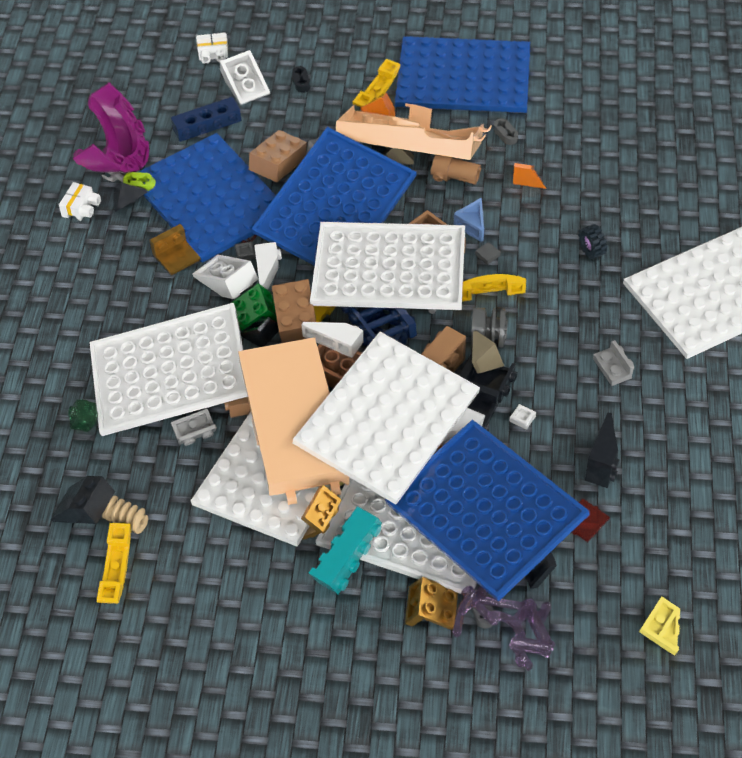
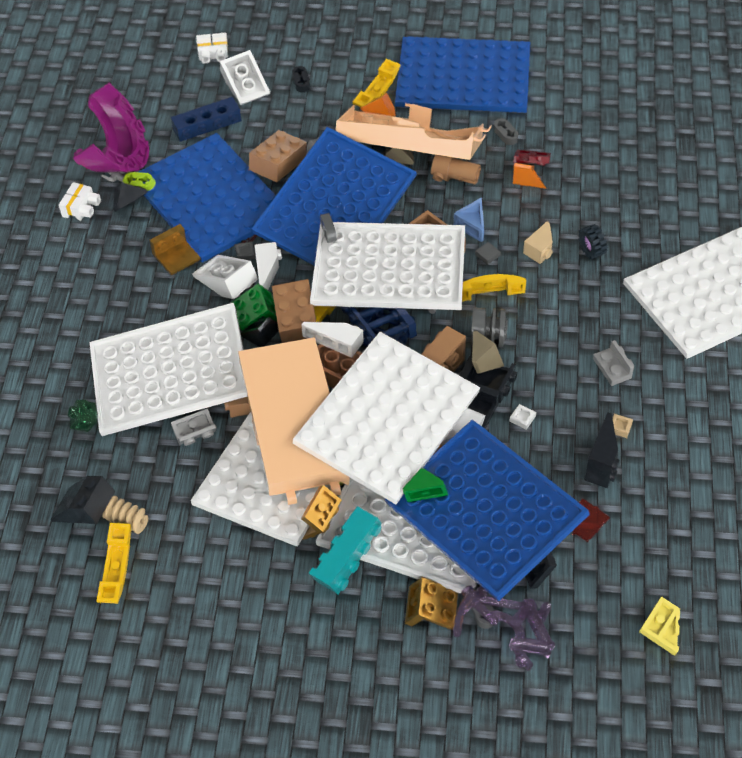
(328, 228): none -> dark grey beam
(424, 486): none -> green slope
(526, 156): none -> dark red wing
(539, 244): none -> tan slope
(622, 425): none -> tan tile

